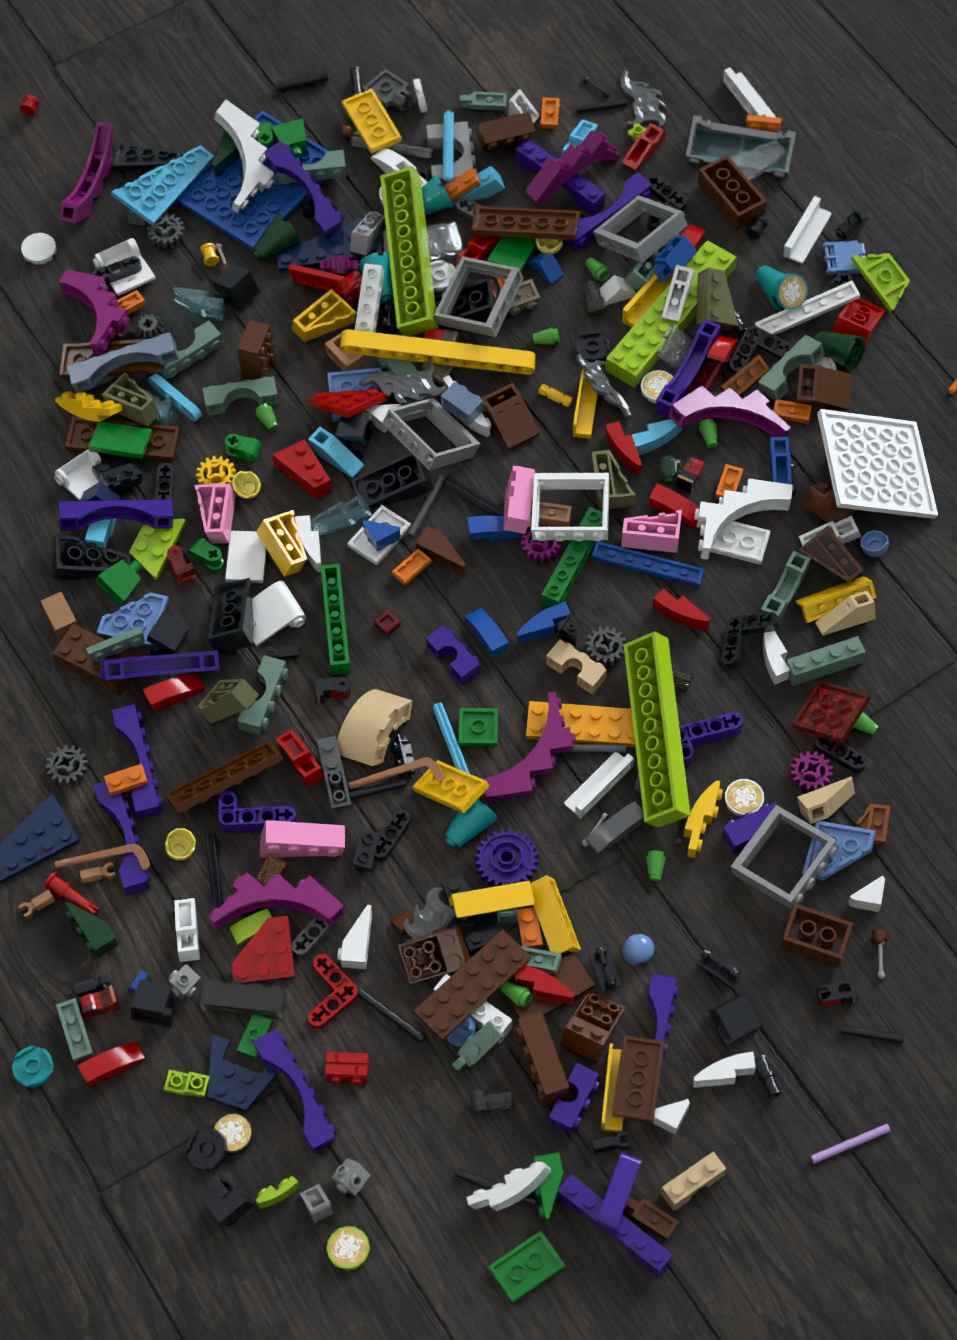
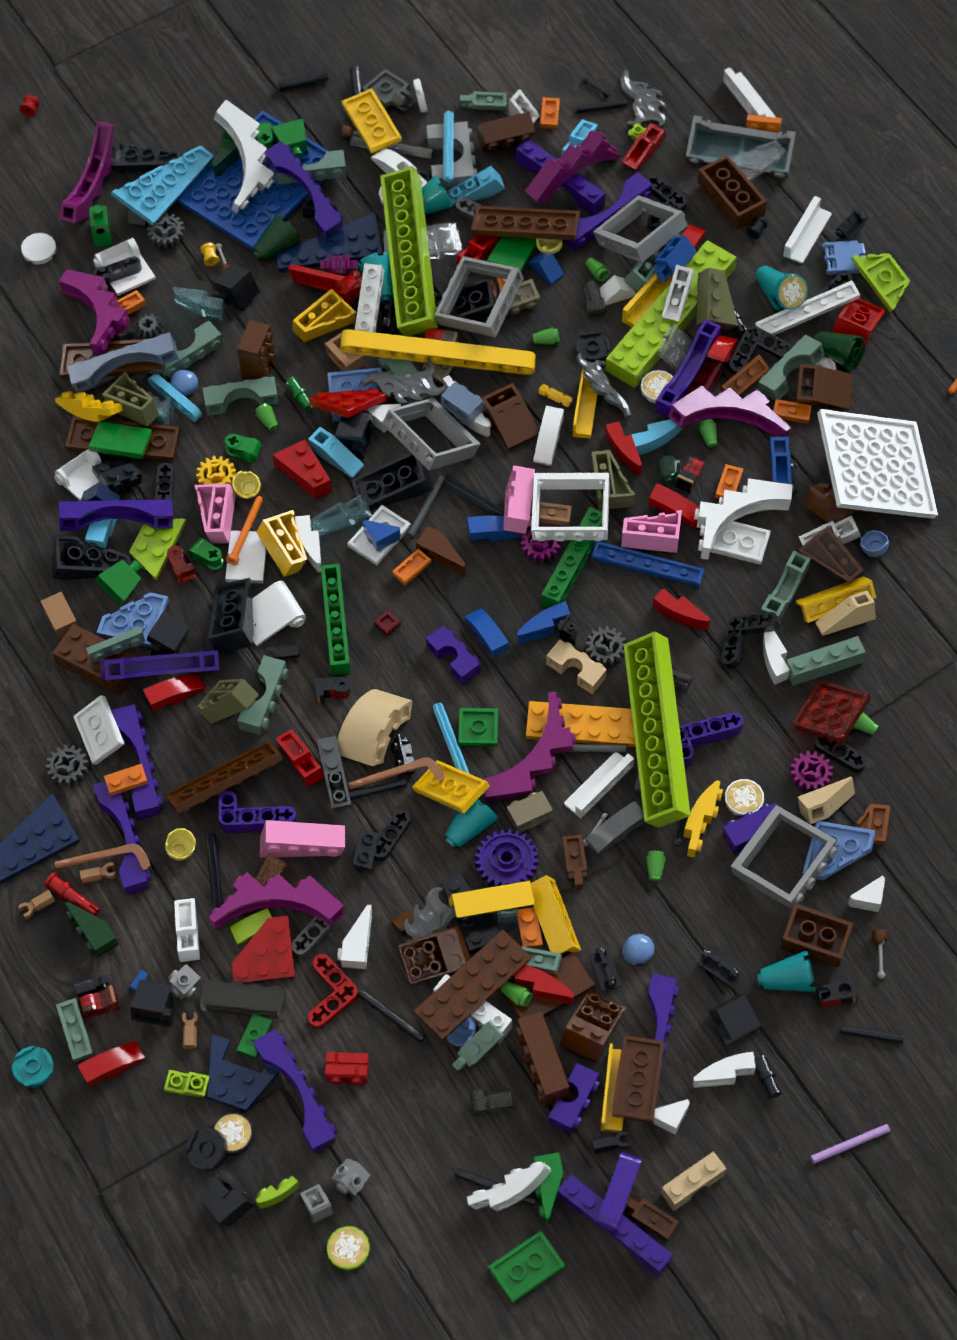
(98, 730): none -> white tile
(100, 219): none -> green torso
(184, 381): none -> medium blue hair
(190, 1032): none -> medium nougat bar
(233, 558): none -> orange bar
(299, 393): none -> green pin
(366, 232): light grey slope -> none
(441, 275): white tile -> none
(462, 184): orange plate -> none
(529, 811): none -> dark tan brick
(548, 435): none -> white slope
(575, 859): none -> reddish brown hinge
(788, 974): none -> teal cone

